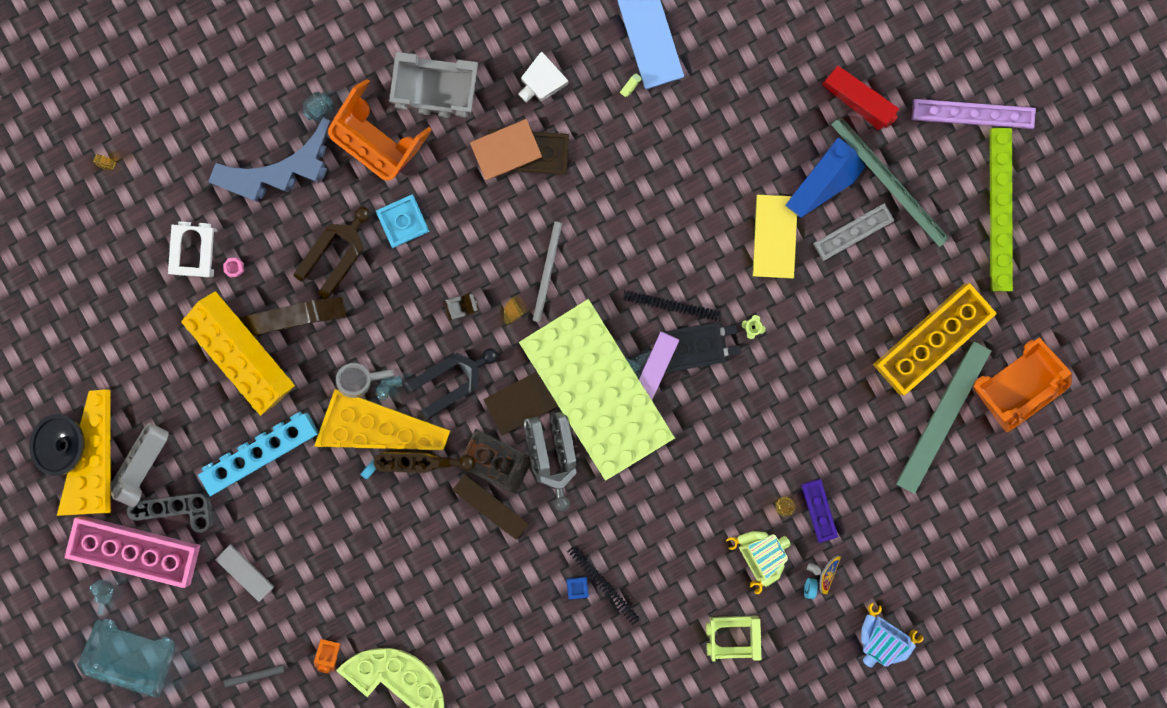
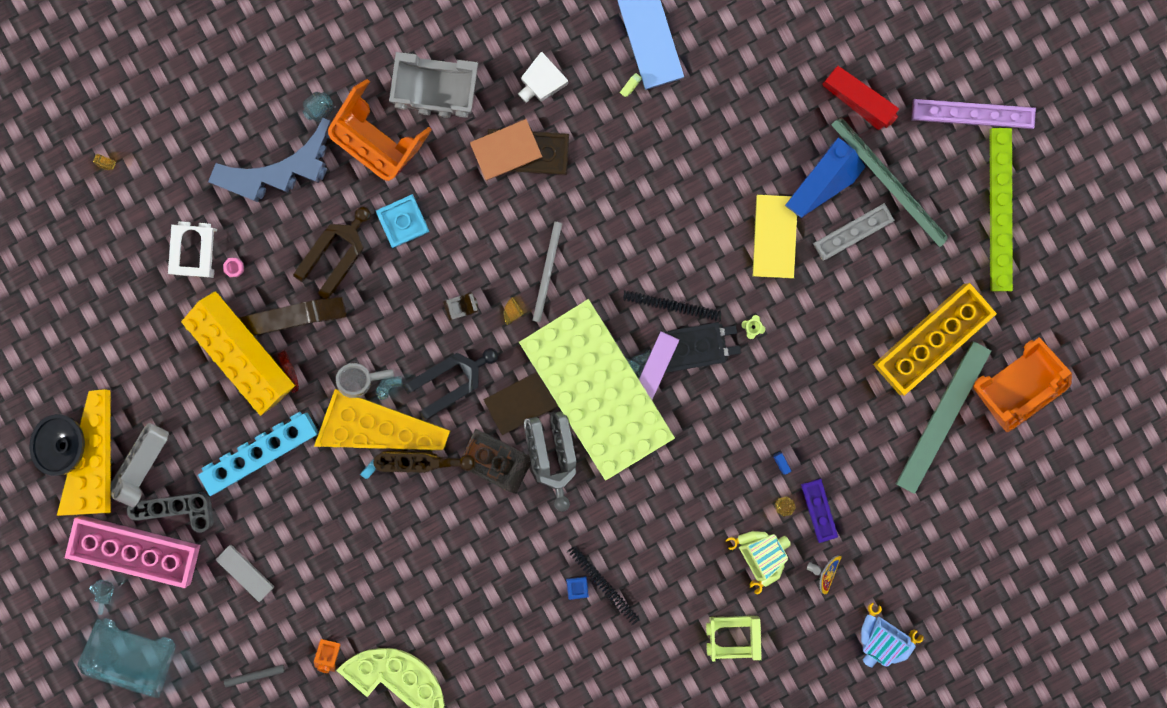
(289, 369): none -> clear red slope
(490, 506): dark brown tile -> none
(782, 463): none -> blue tile
(811, 588): medium azure tile -> none

